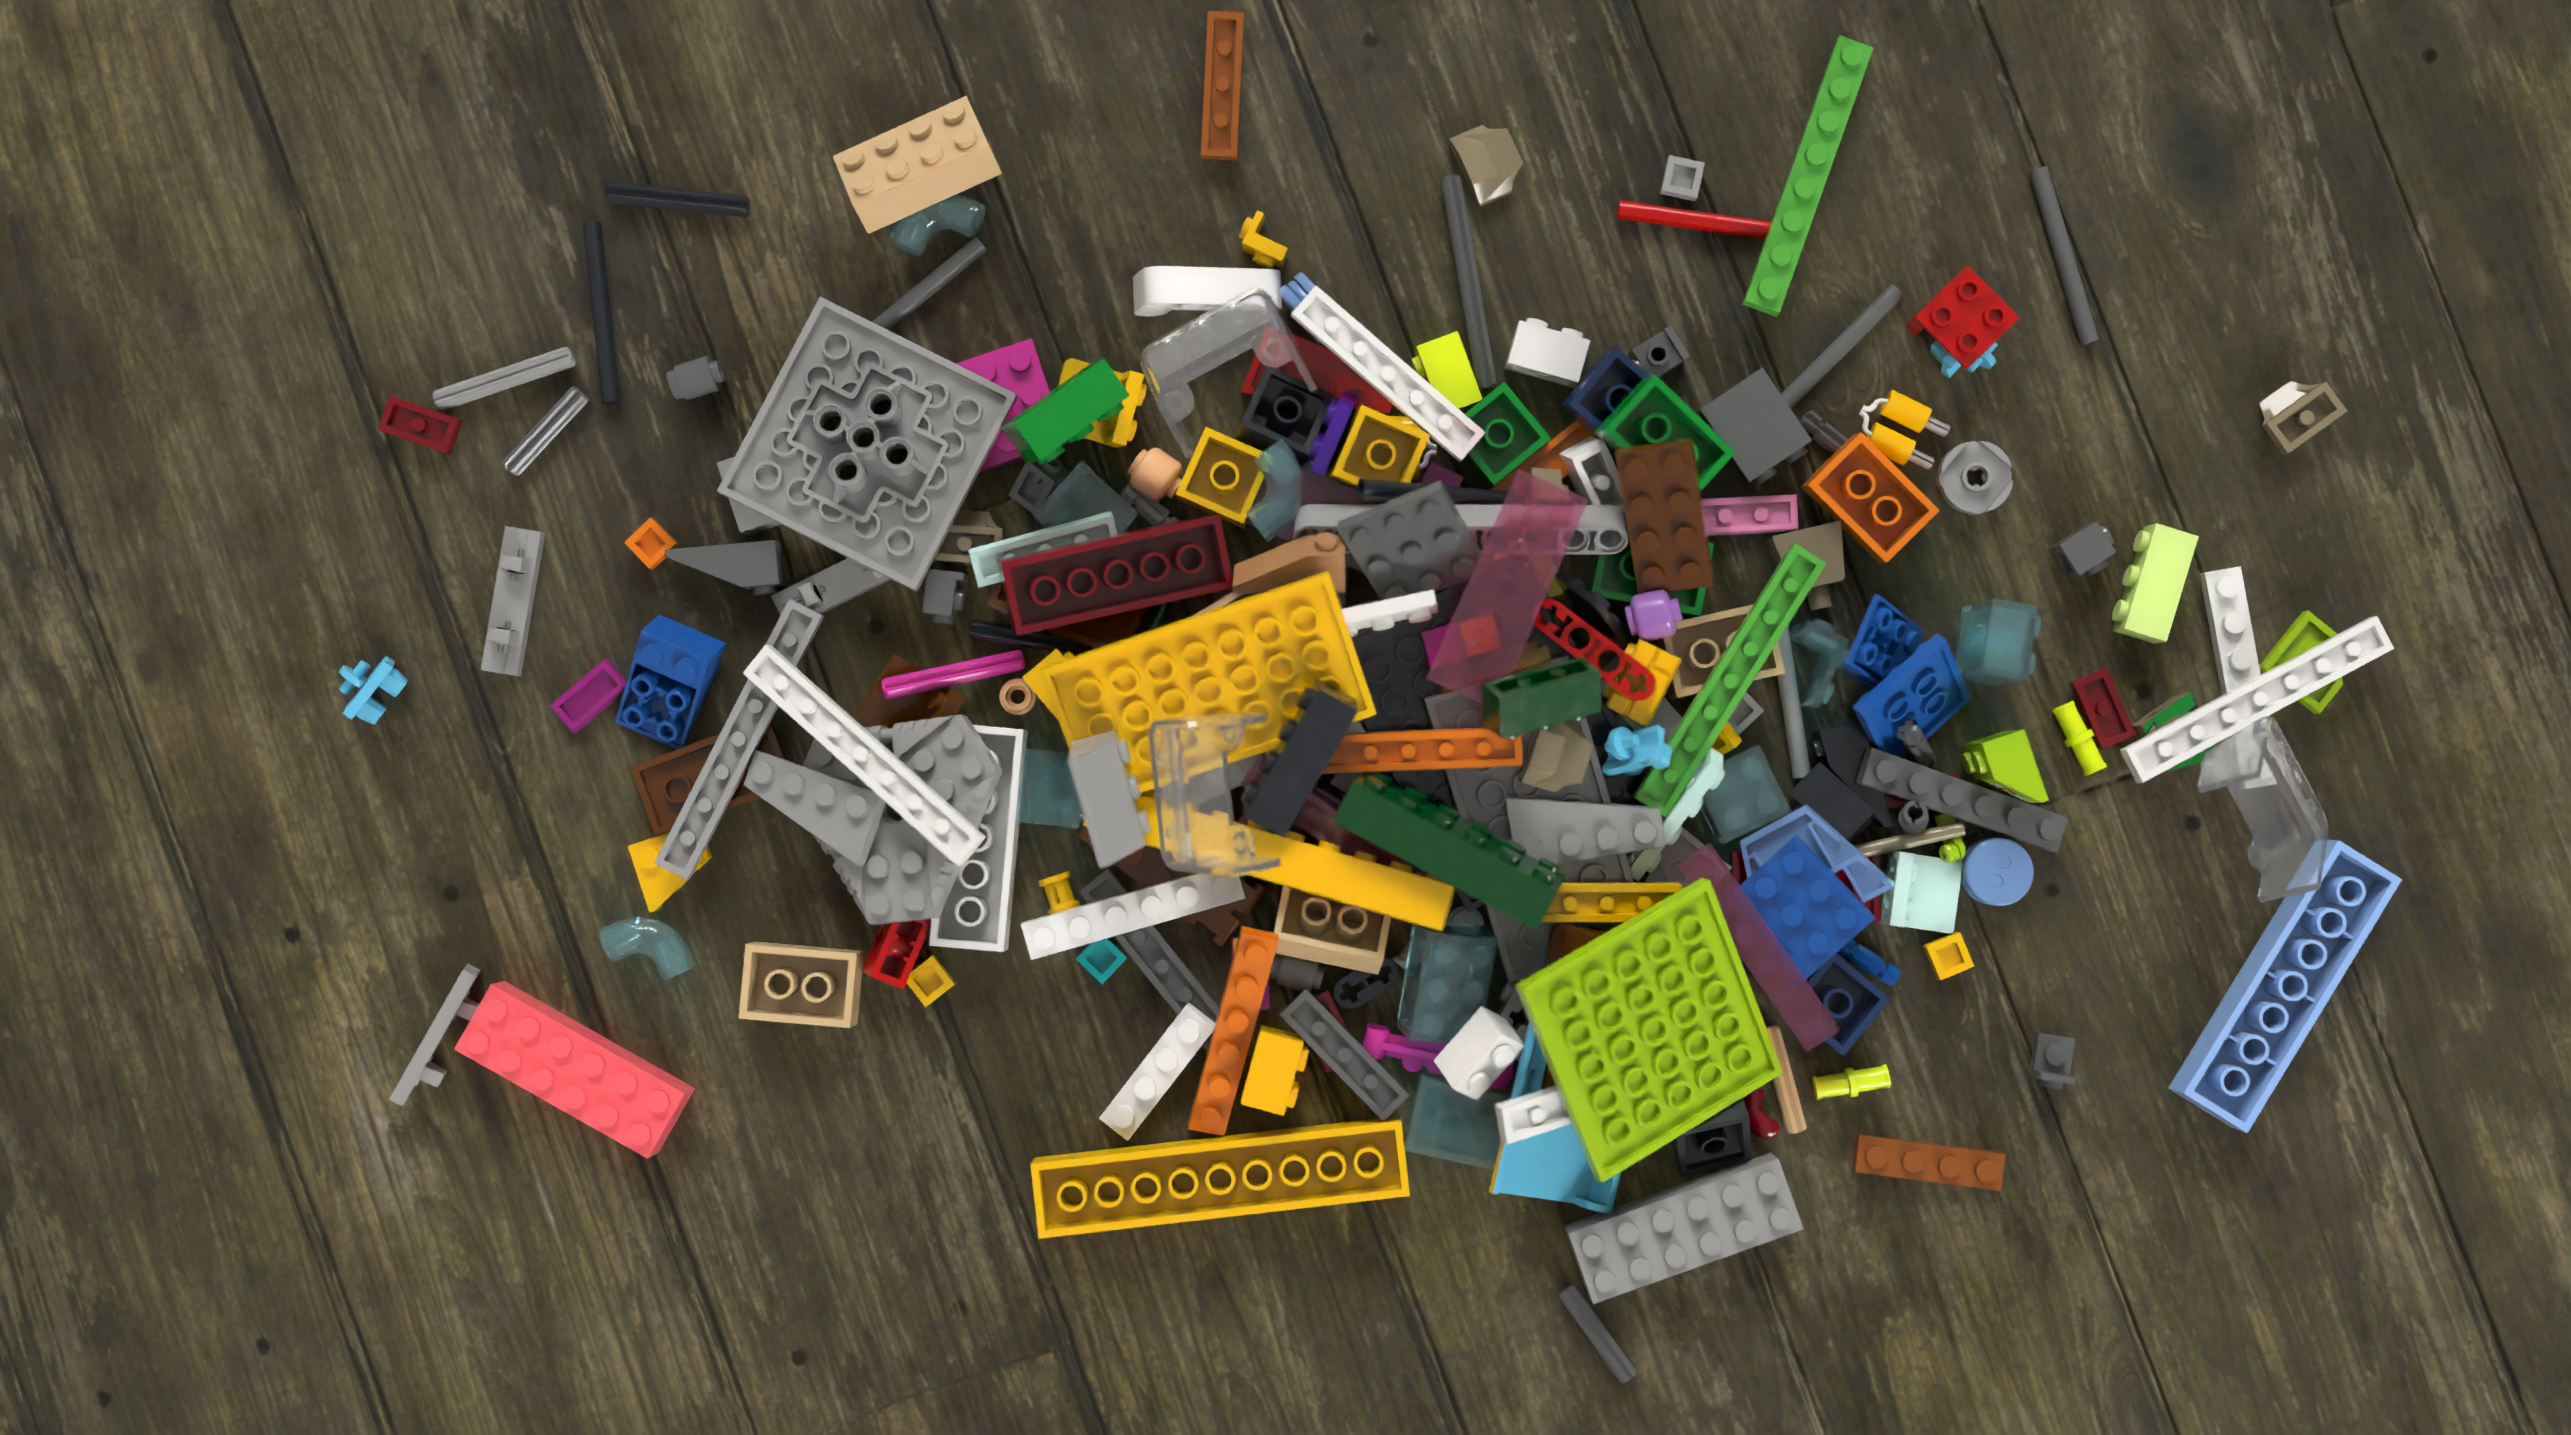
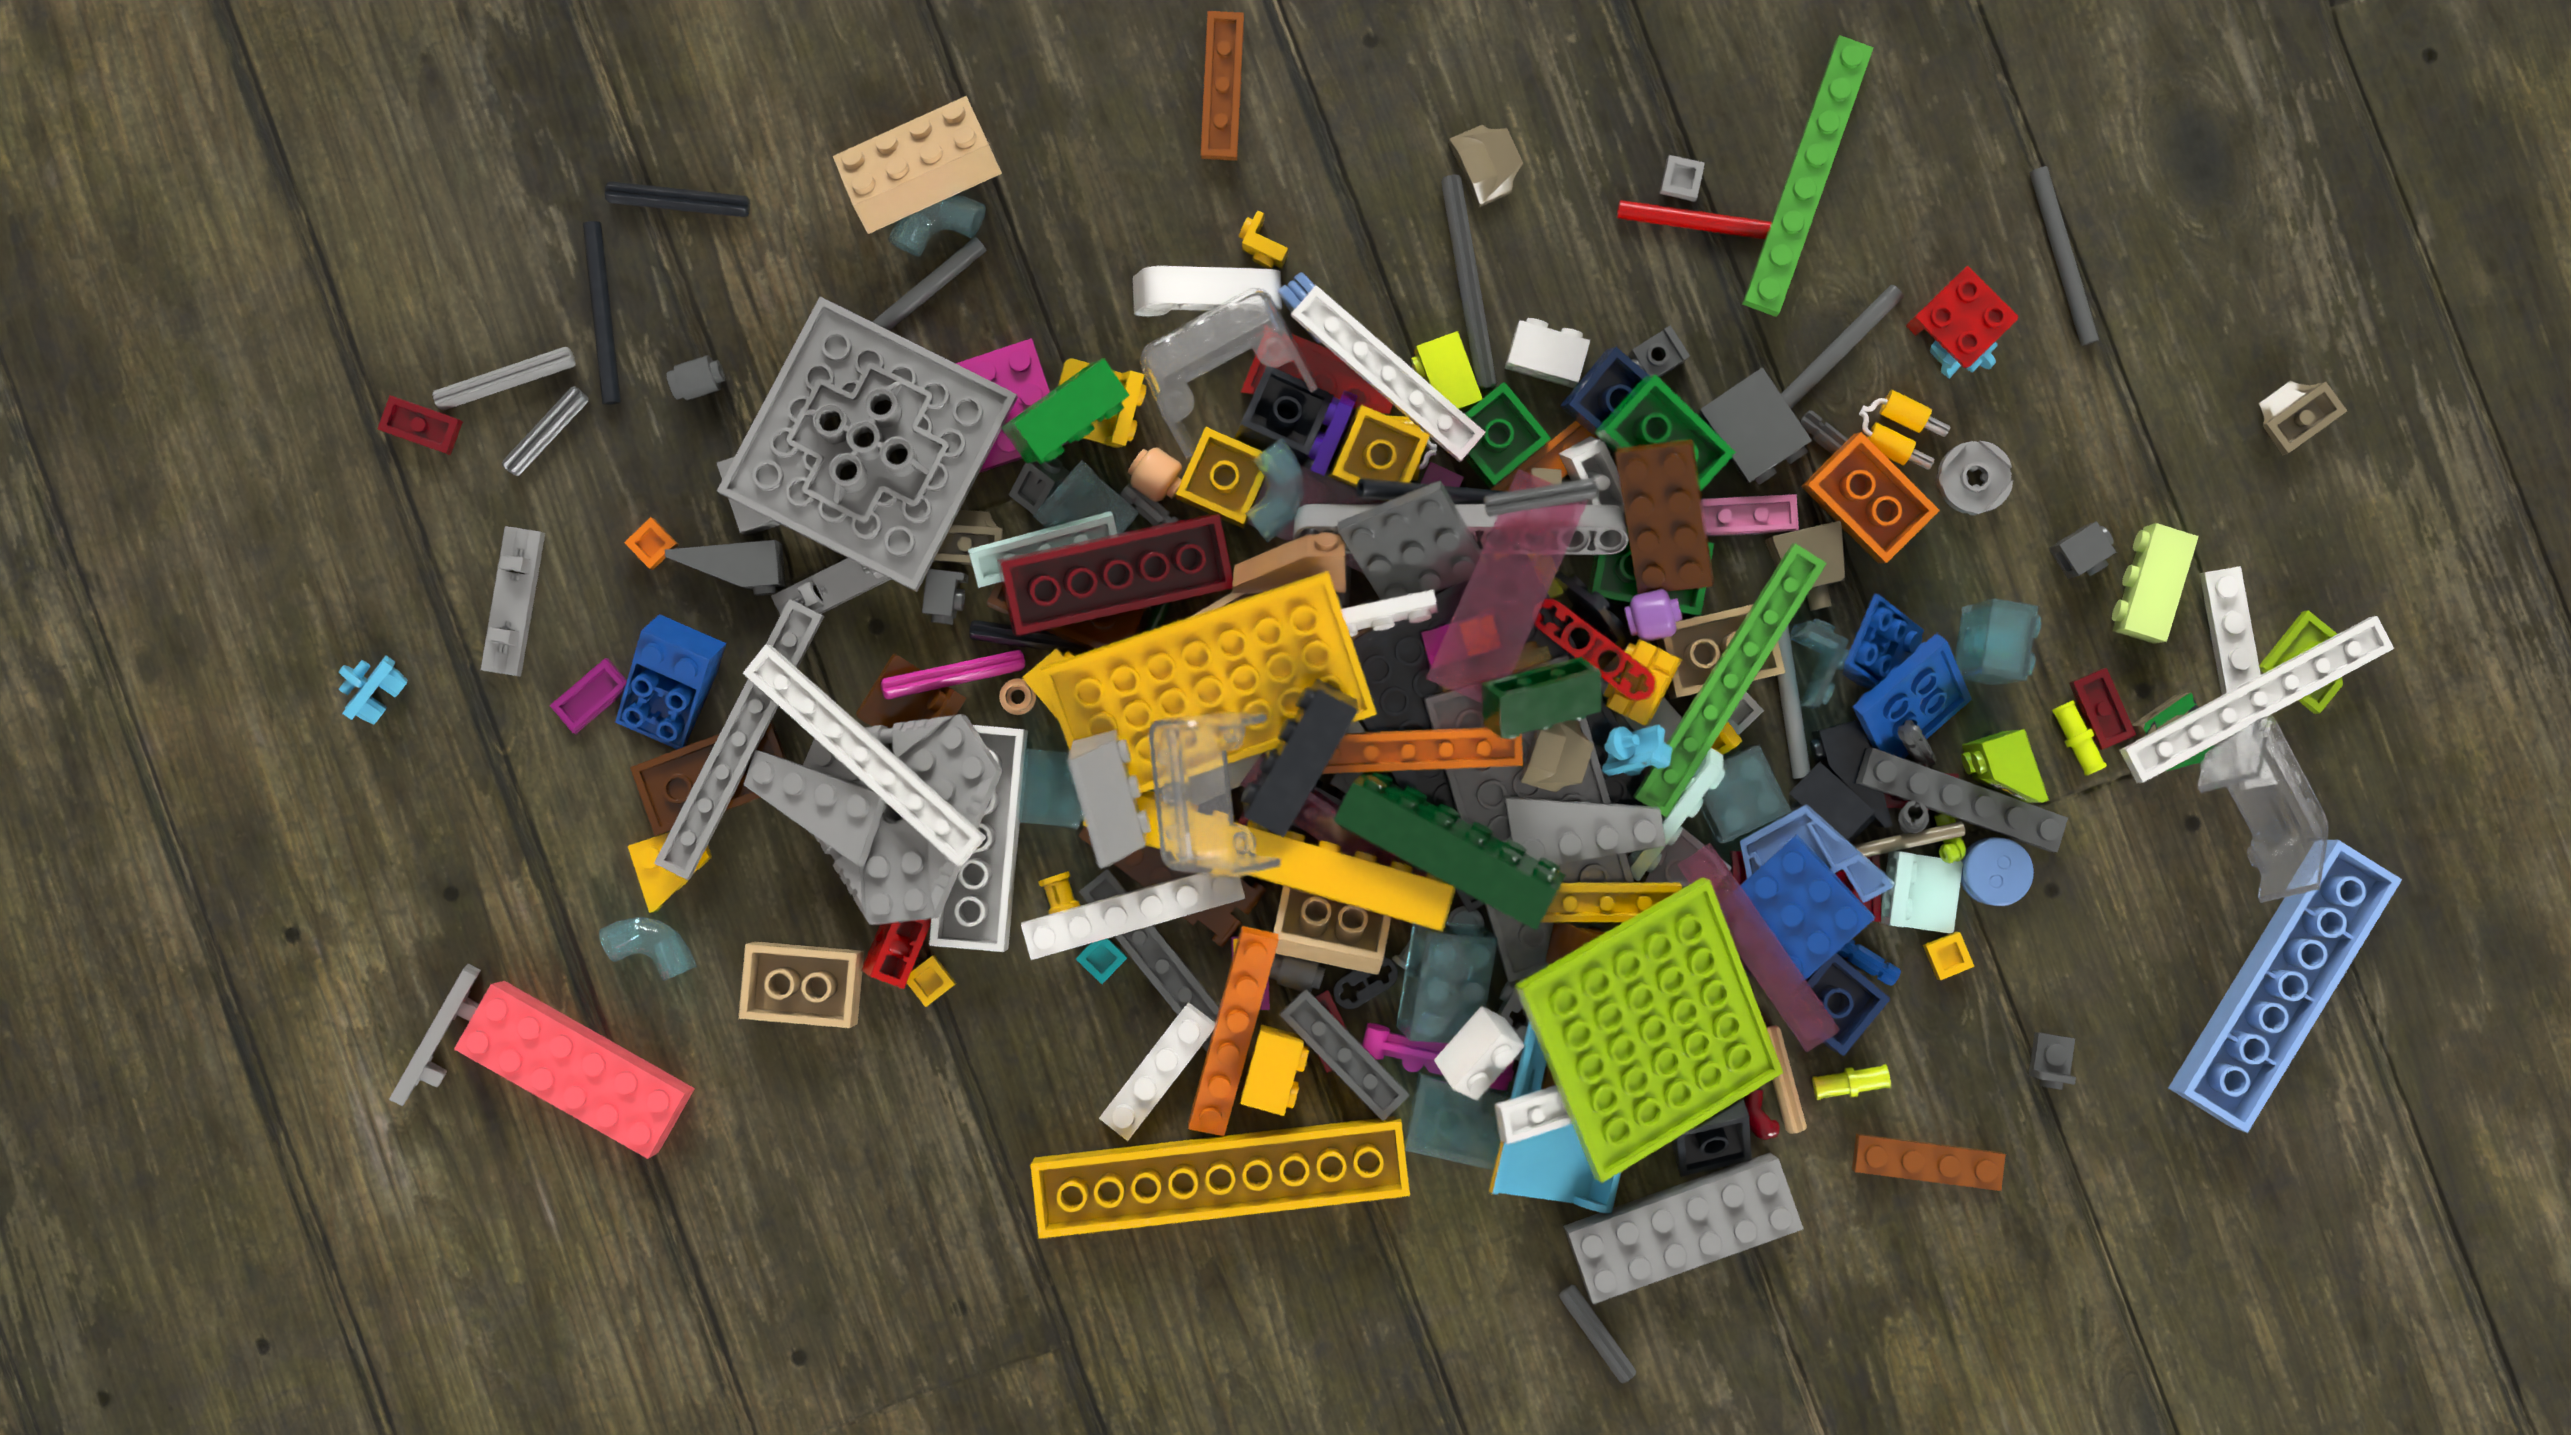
(1541, 497): none -> dark grey axle

